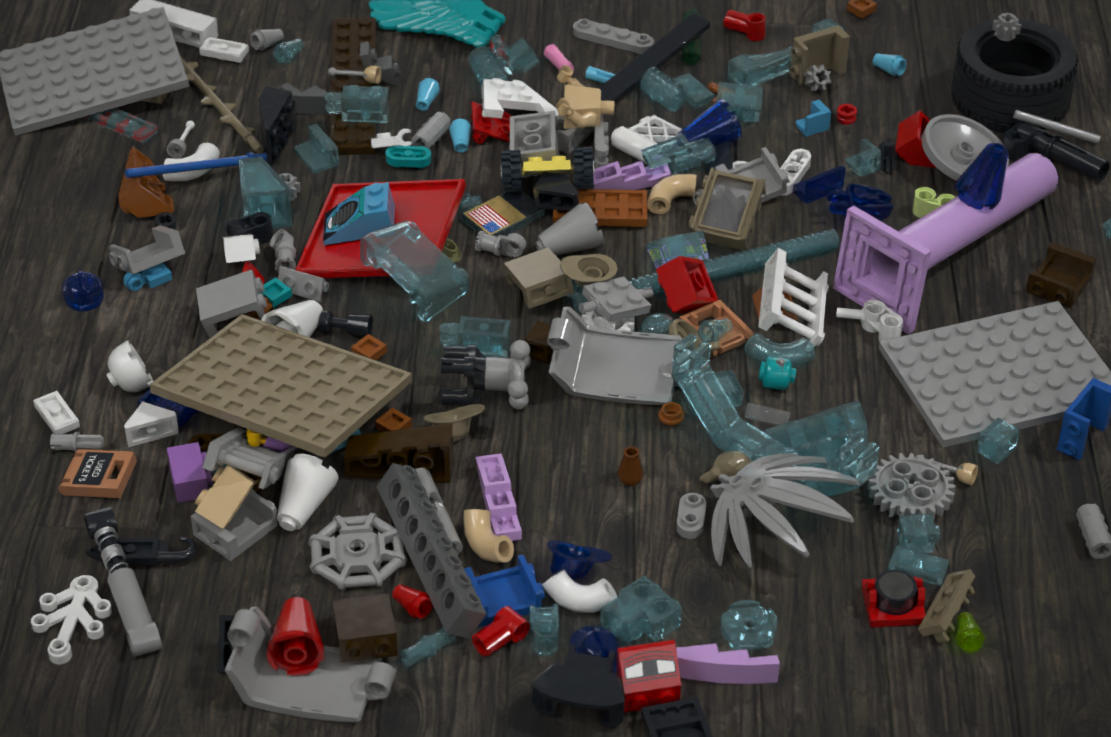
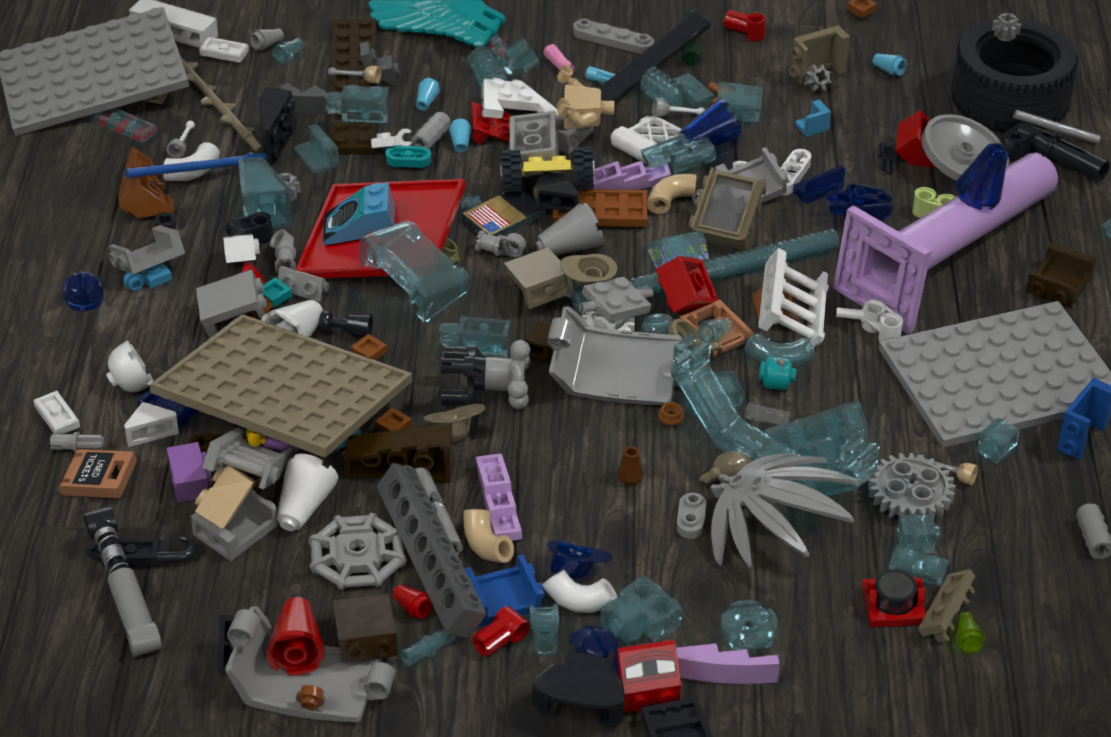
(81, 590): white plant -> none
(310, 697): none -> dark orange plate
(601, 142): light grey plate -> none
(661, 107): none -> light grey hinge
(757, 69): clear light blue arch -> none
(846, 114): red bush -> none
(867, 160): clear light blue panel -> none

